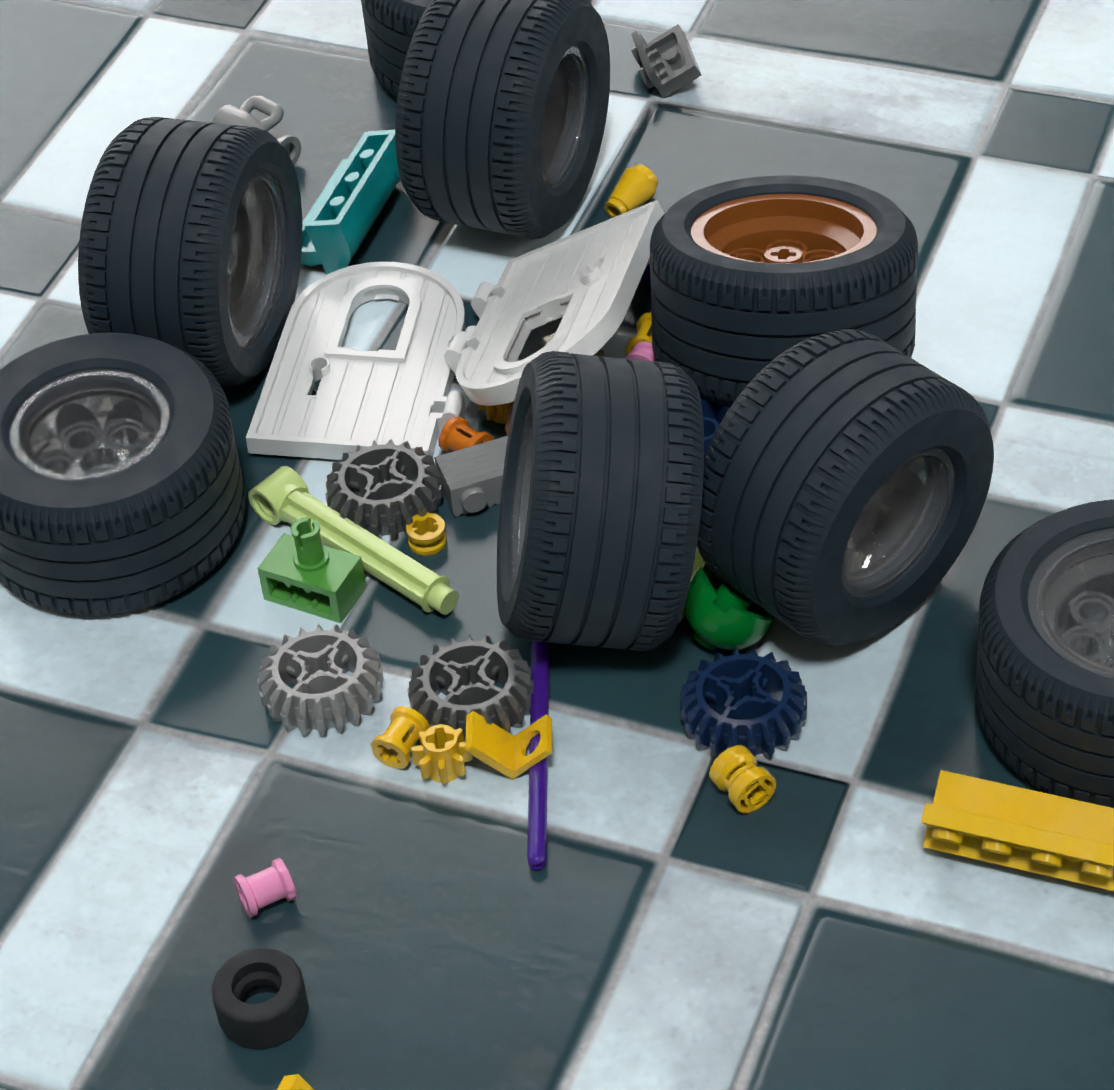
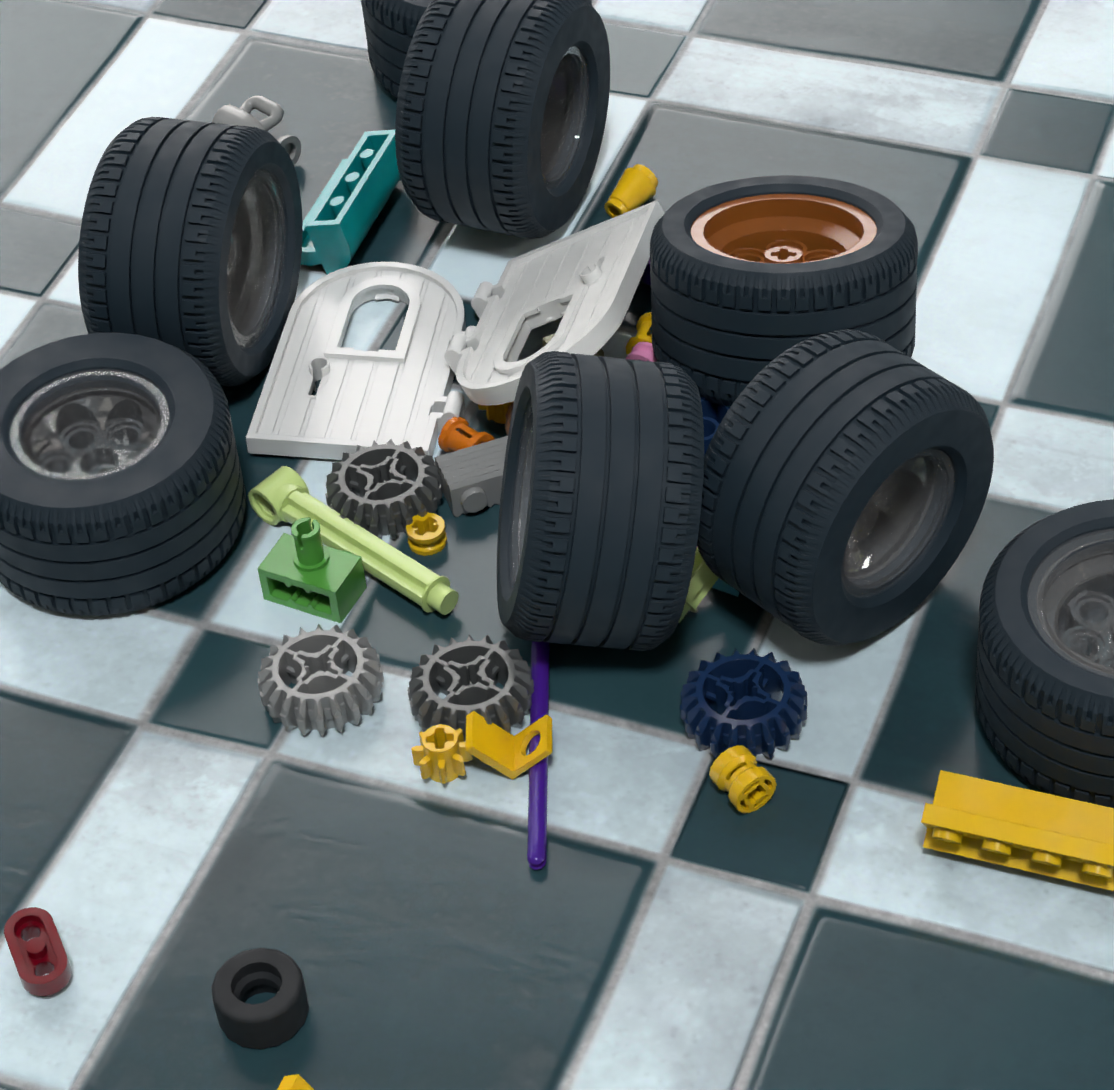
(40, 954): none -> dark red plate
(265, 887): bright pink bush -> none
(399, 737): yellow bush -> none
(666, 60): dark grey bracket -> none
(722, 614): green cylinder -> none

